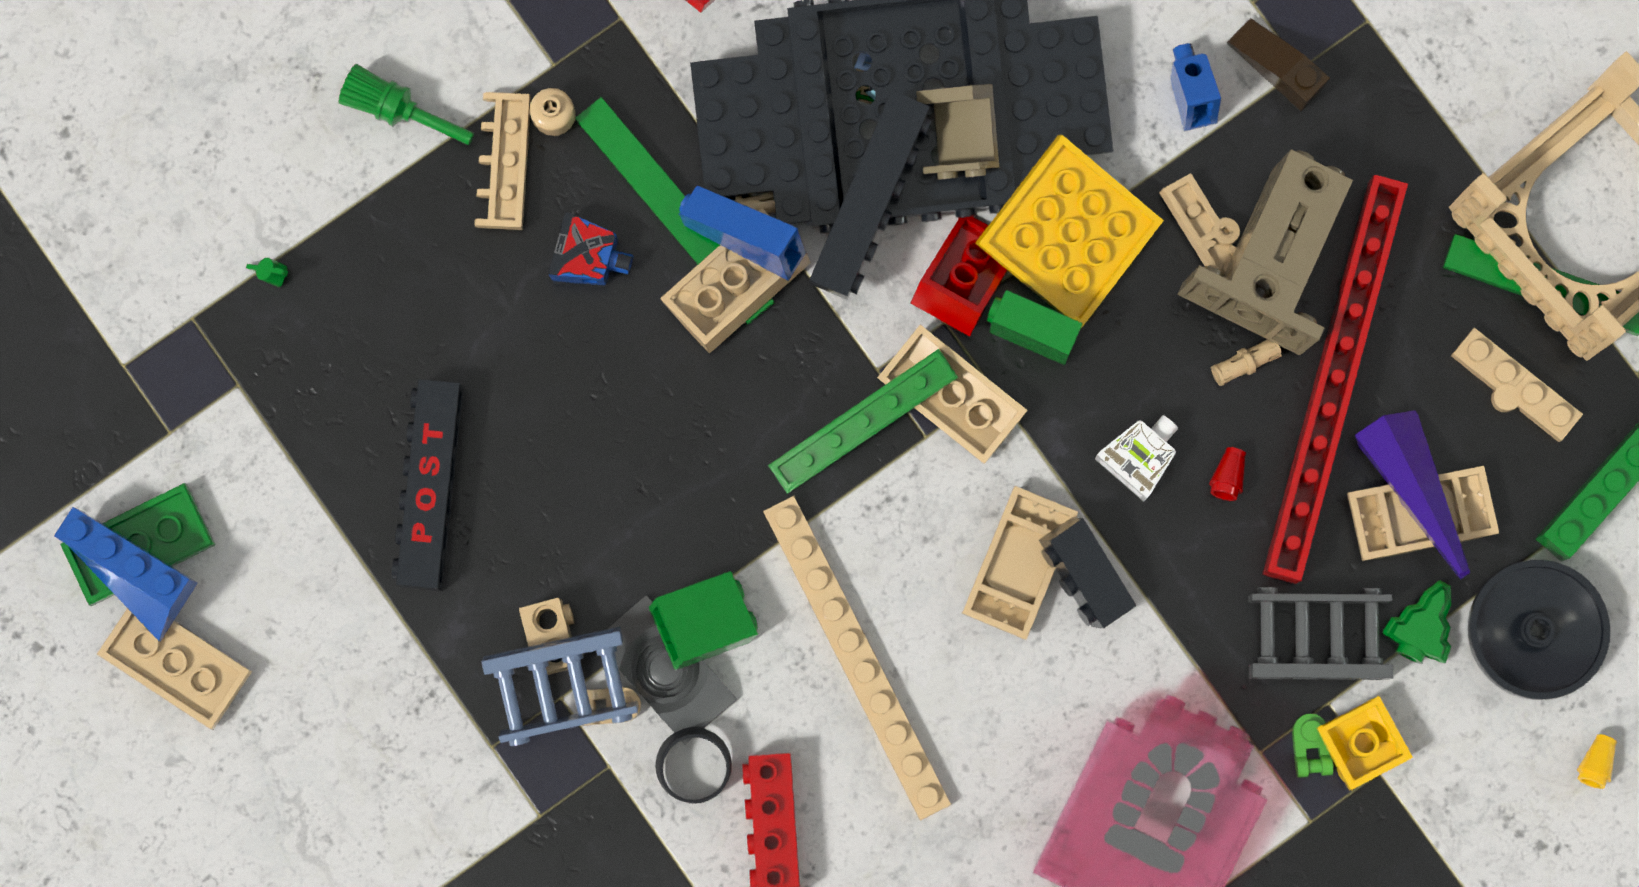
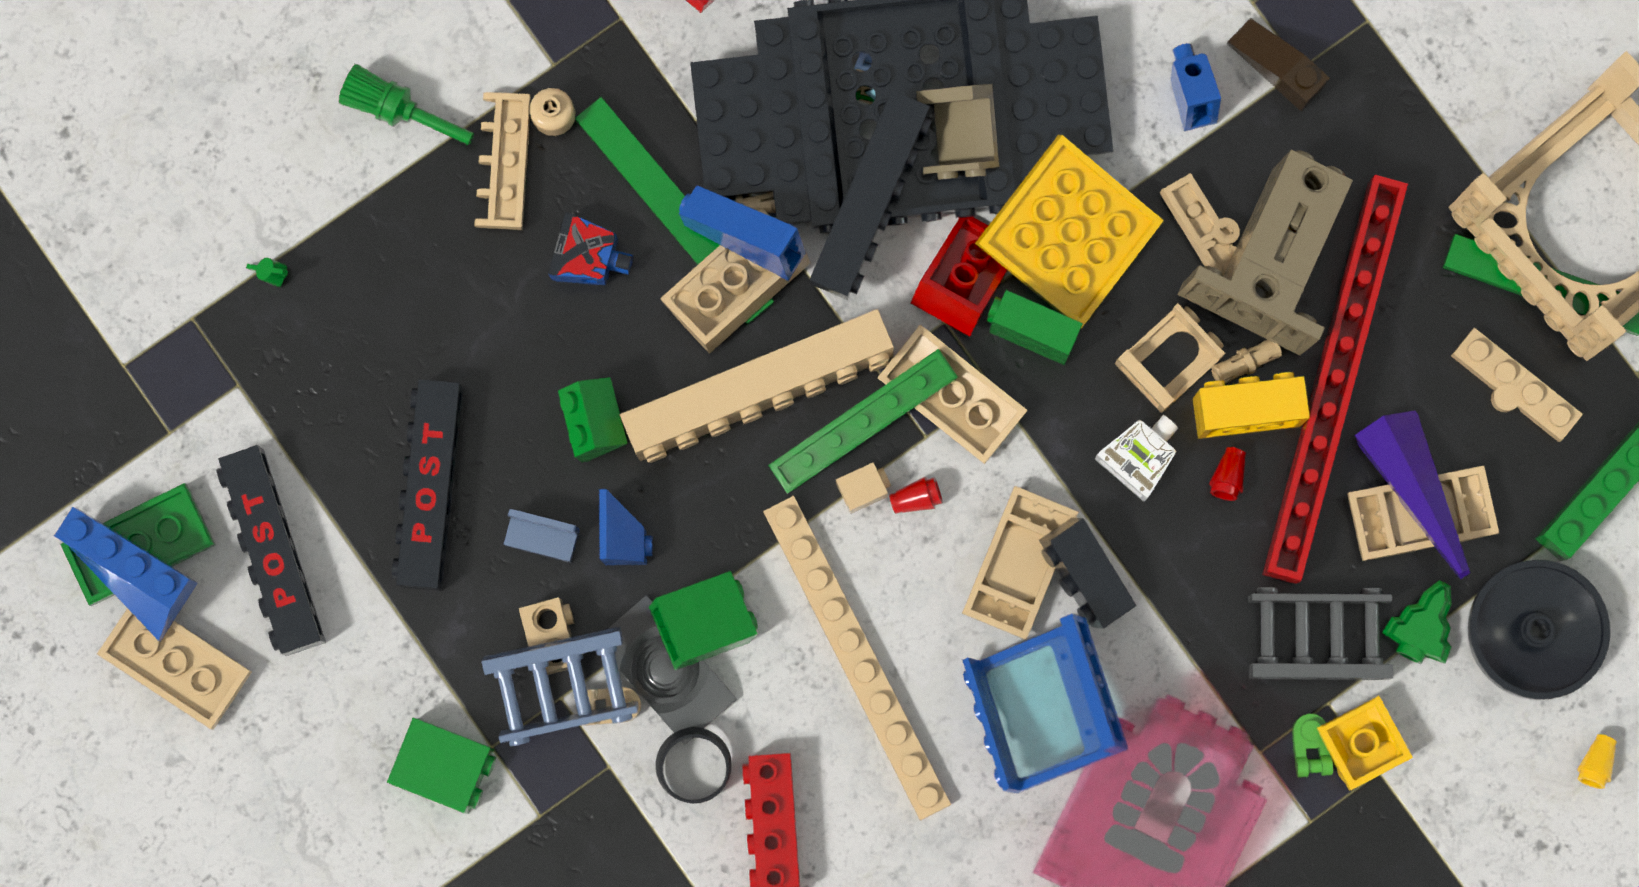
(271, 551): none -> black brick
(442, 766): none -> green brick
(541, 535): none -> sand blue panel
(592, 418): none -> green slope
(621, 535): none -> blue slope
(757, 386): none -> tan brick
(863, 487): none -> tan brick
(917, 496): none -> red cone
(1045, 707): none -> clear light blue panel
(1176, 321): none -> tan panel
(1250, 405): none -> yellow brick

